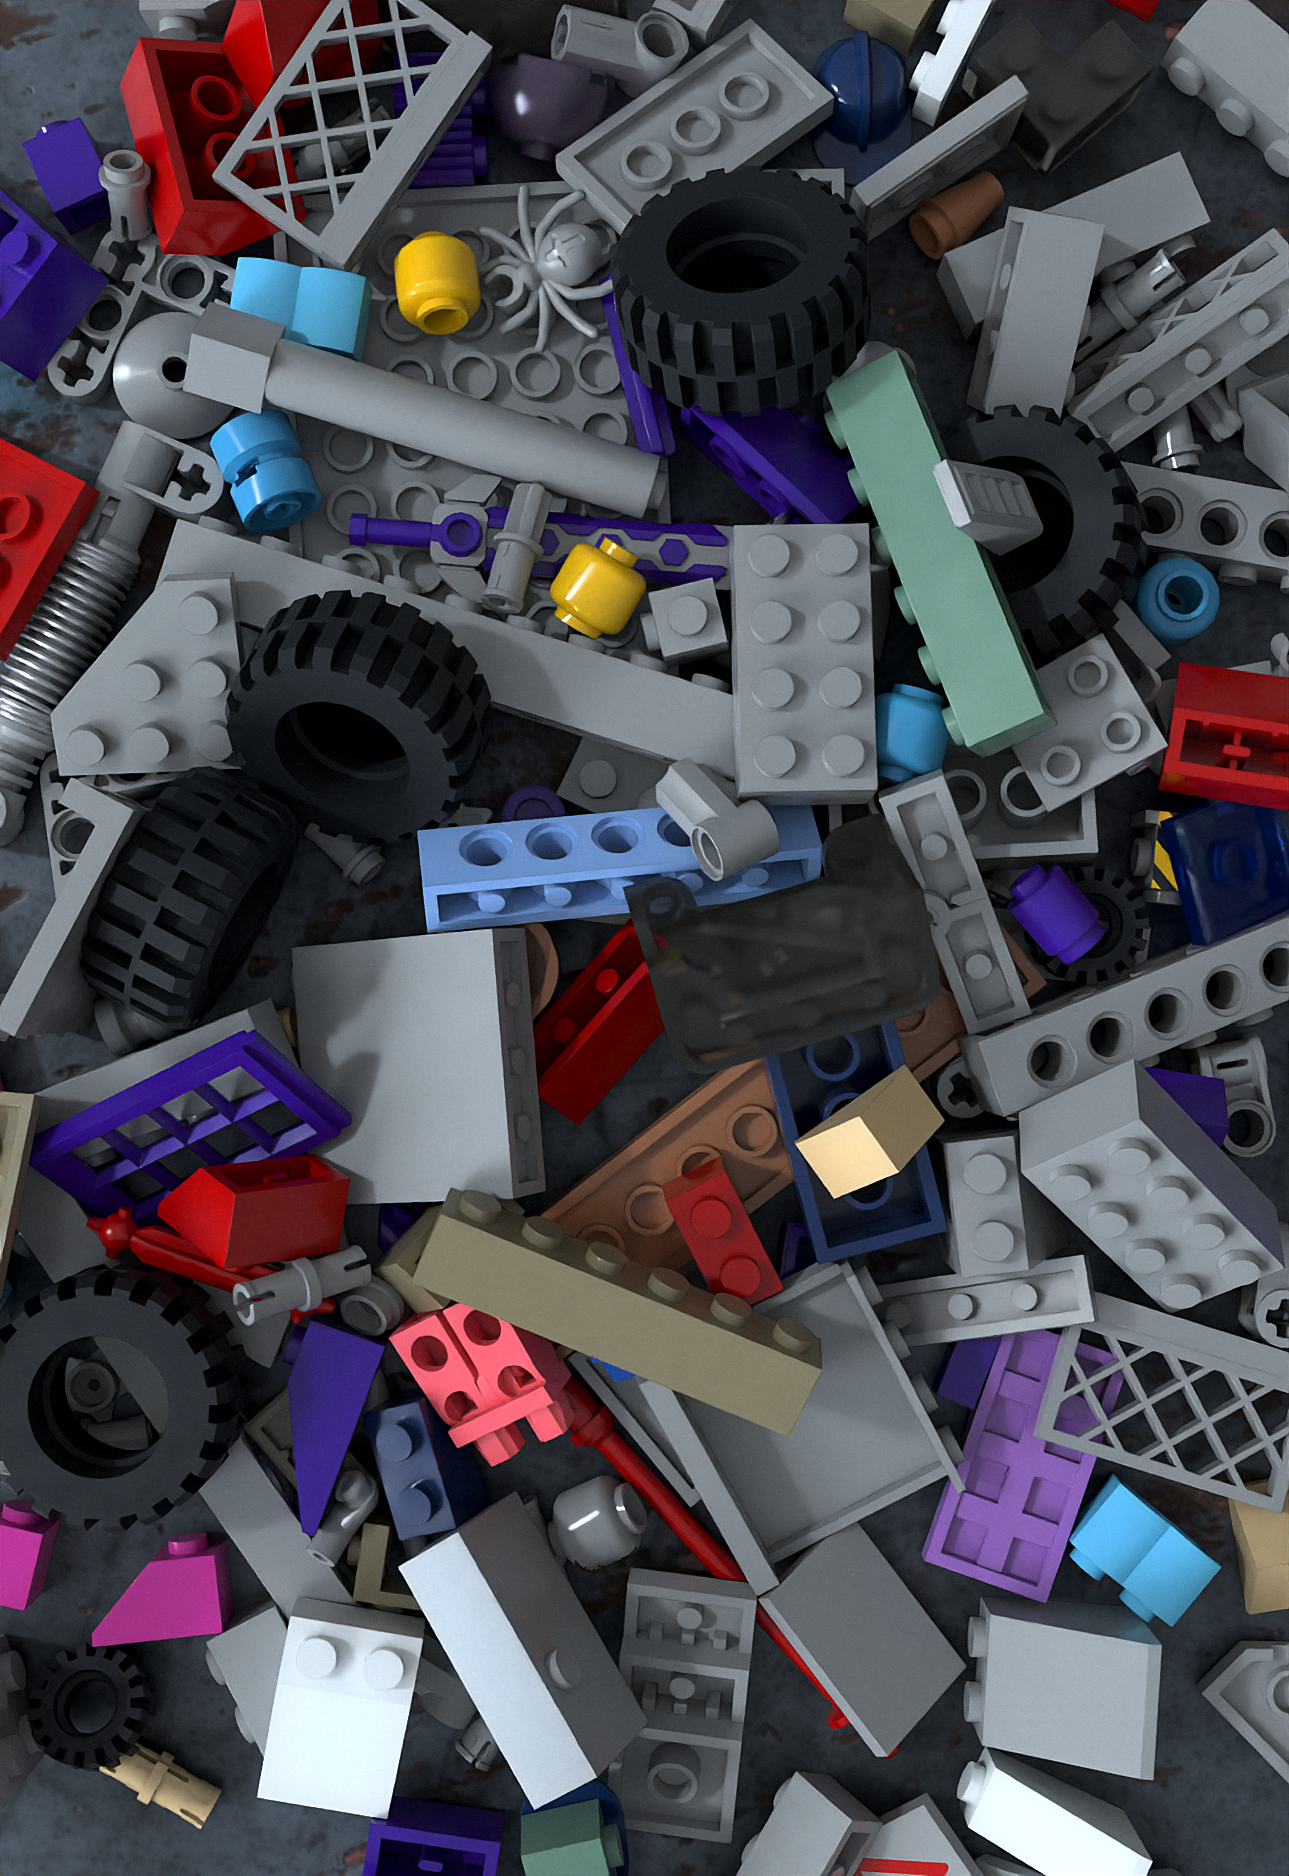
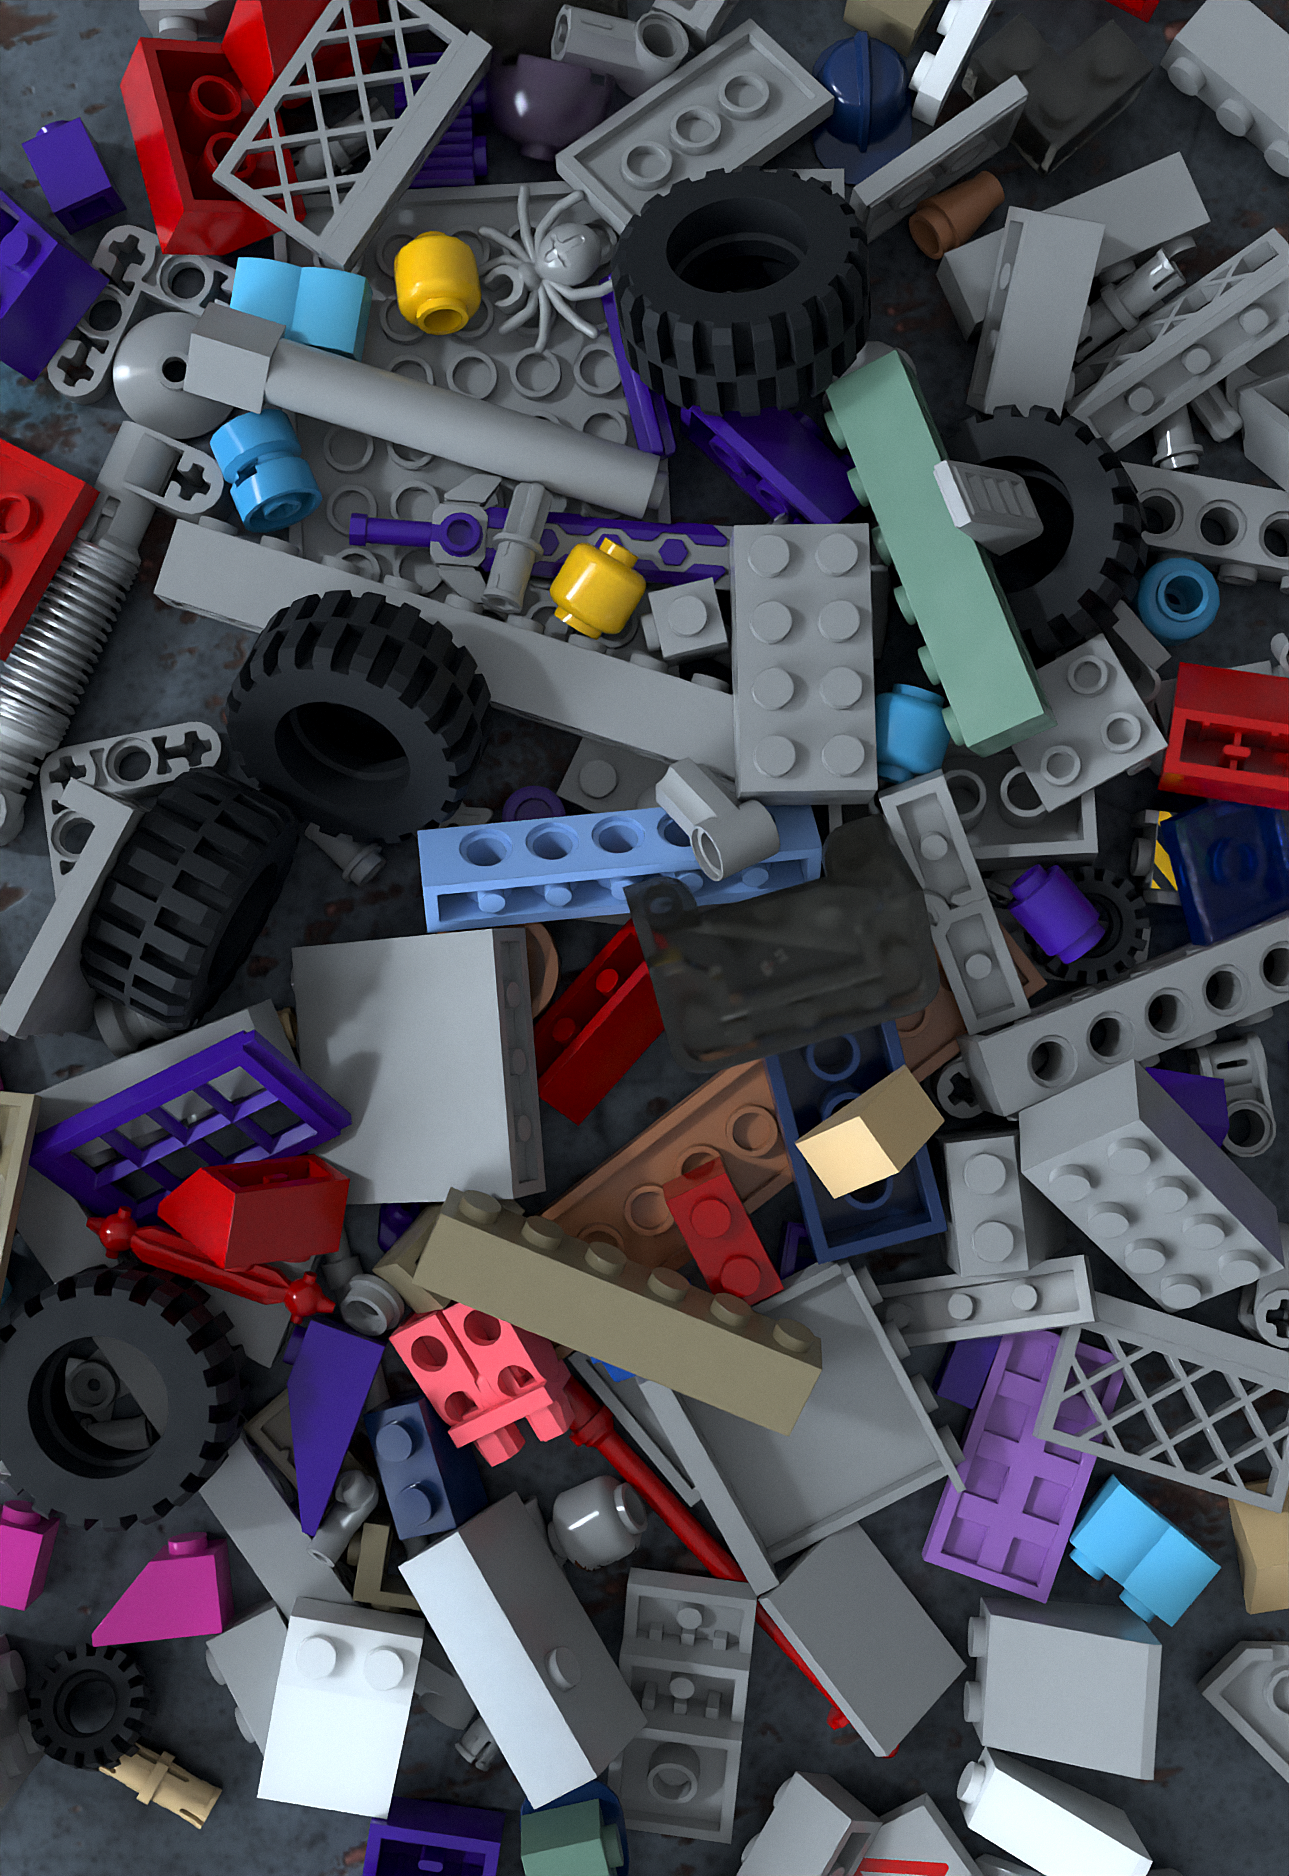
(126, 184): light grey pin -> none
(158, 686): light grey plate -> none
(301, 1285): light grey pin -> none

